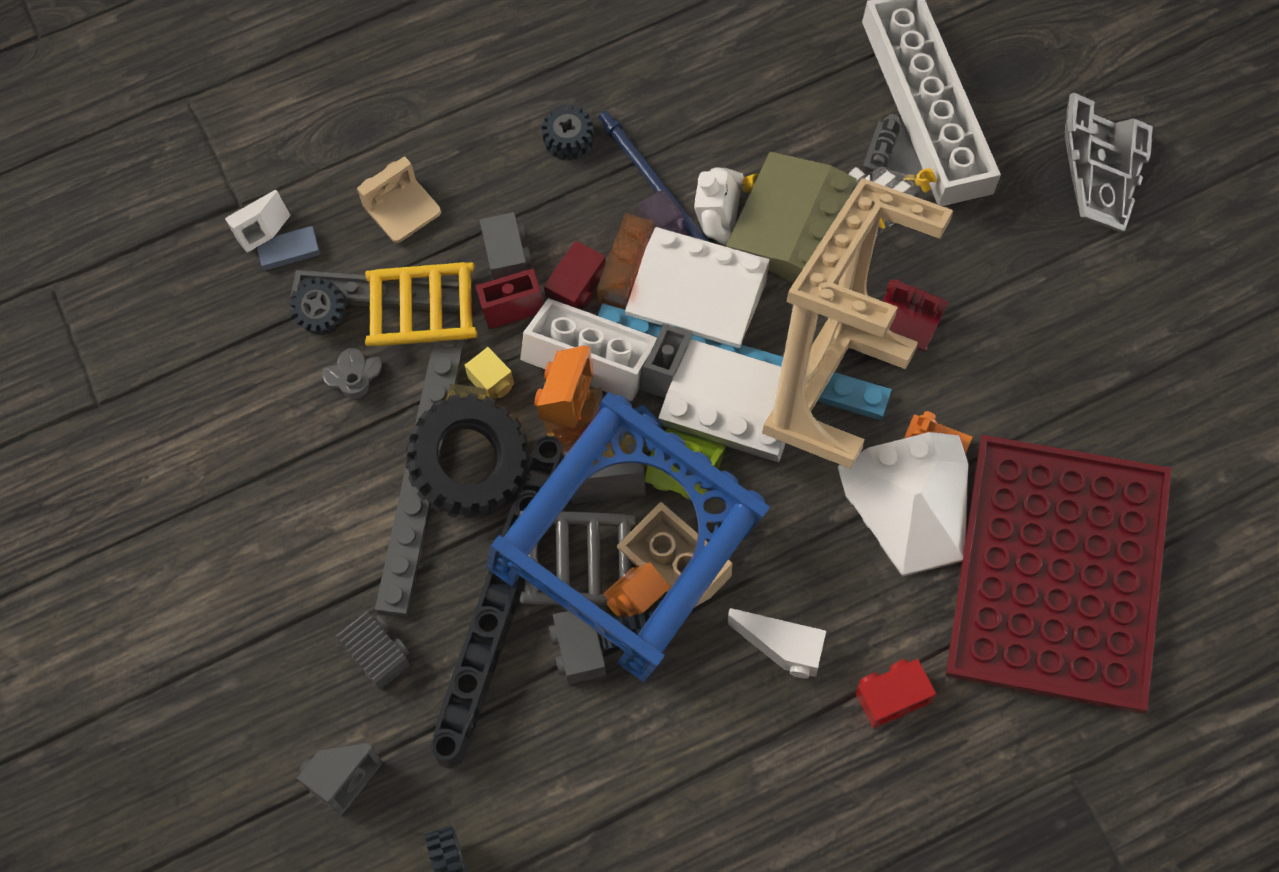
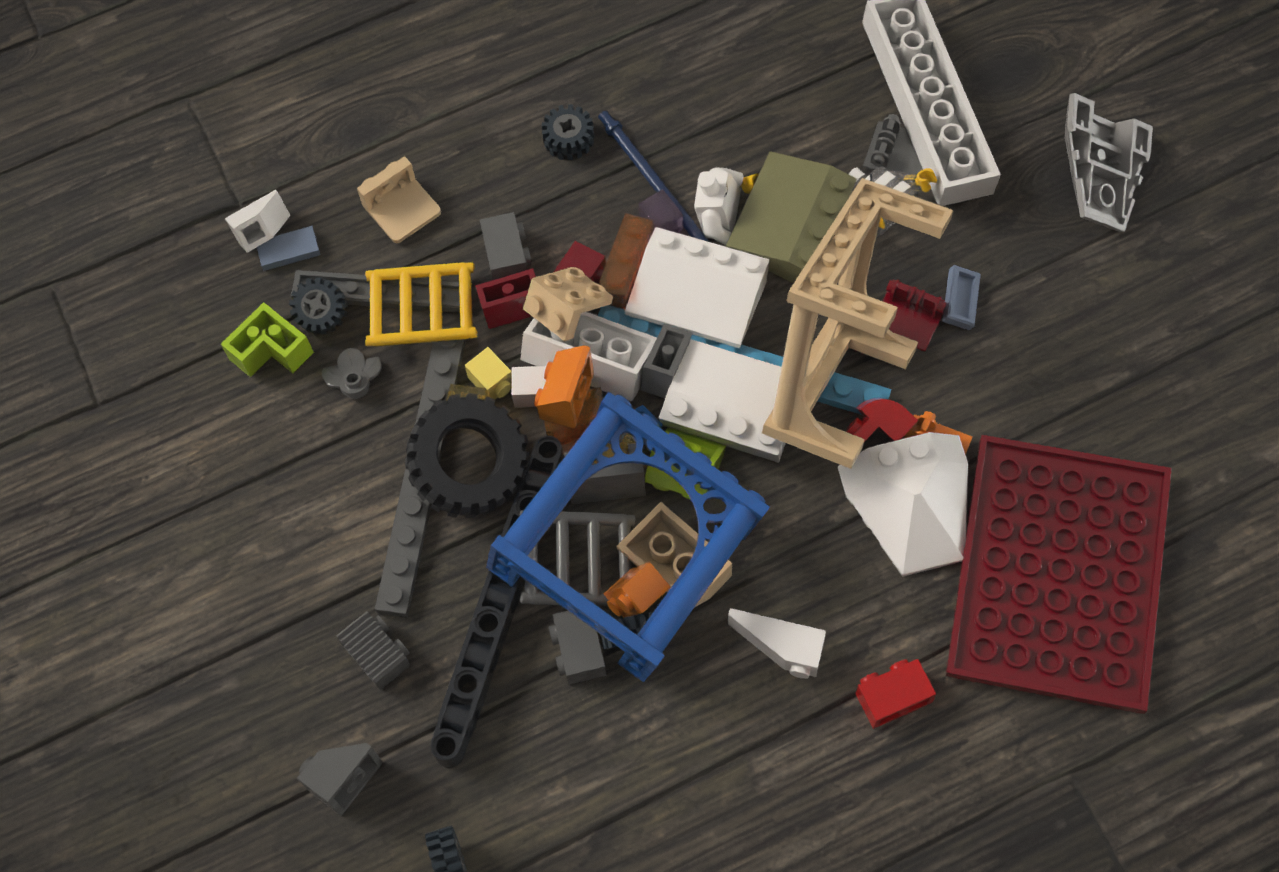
(266, 336): none -> lime brick
(526, 384): none -> white brick
(562, 297): none -> tan bracket
(885, 415): none -> red brick
(961, 297): none -> sand blue tile

